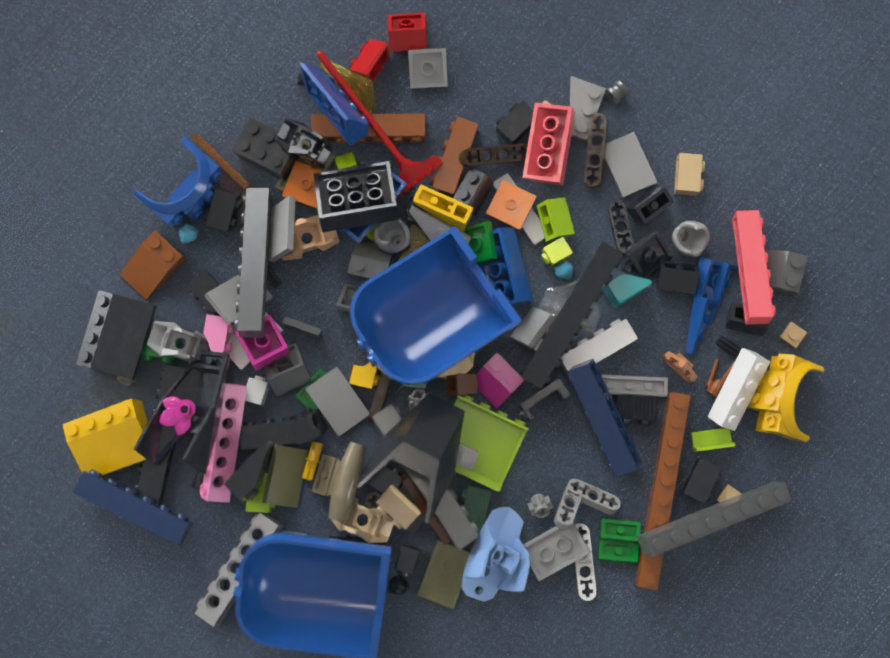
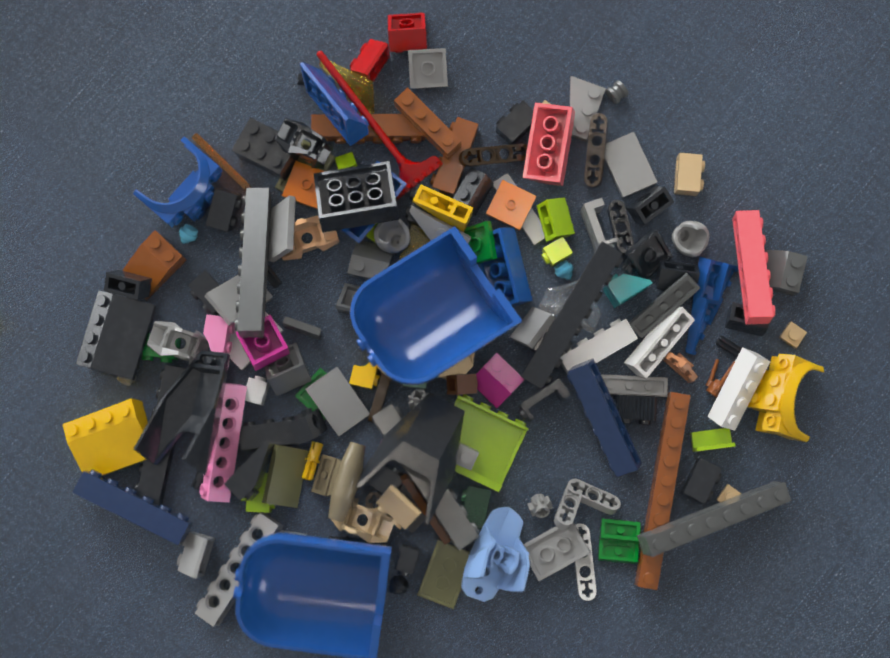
(127, 284): none -> black brick
(175, 416): dark pink plate -> none
(195, 554): none -> light grey slope
(427, 123): none -> dark orange brick
(592, 224): none -> light grey panel
(659, 342): none -> white brick
(664, 305): none -> dark grey plate

